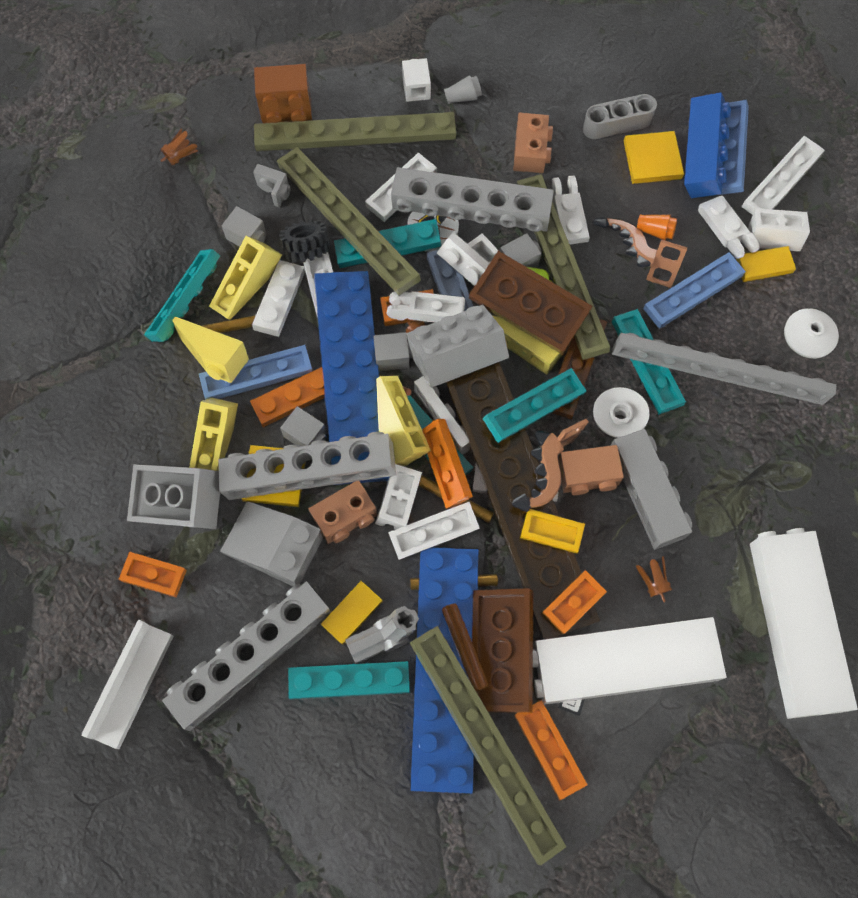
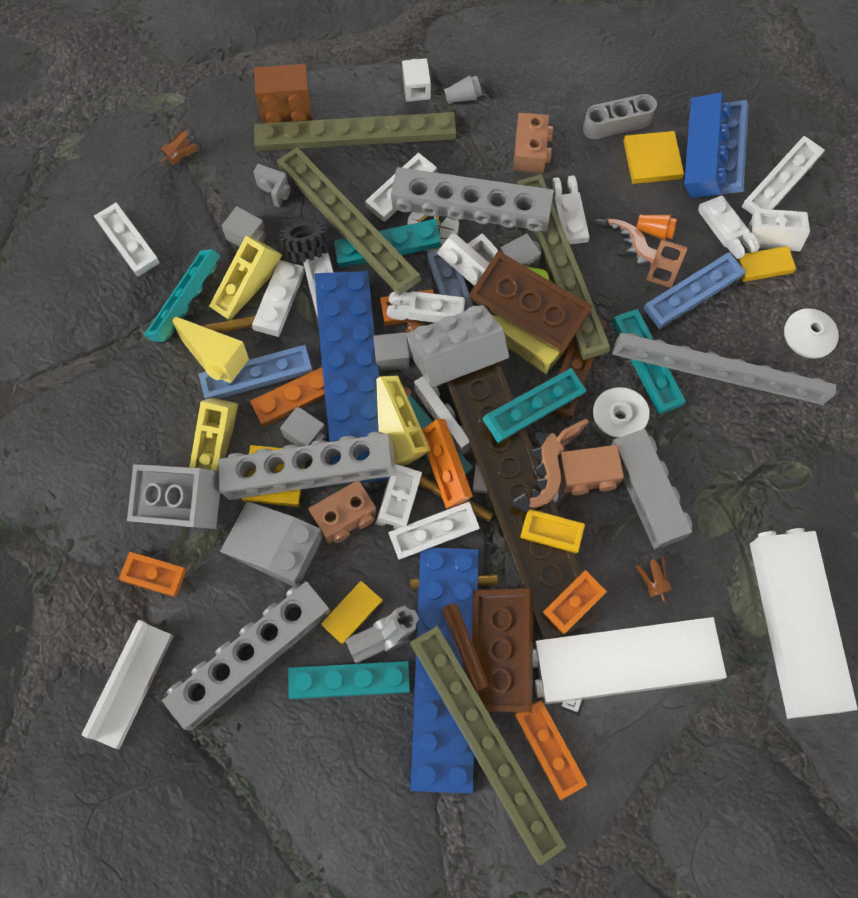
(127, 239): none -> white plate

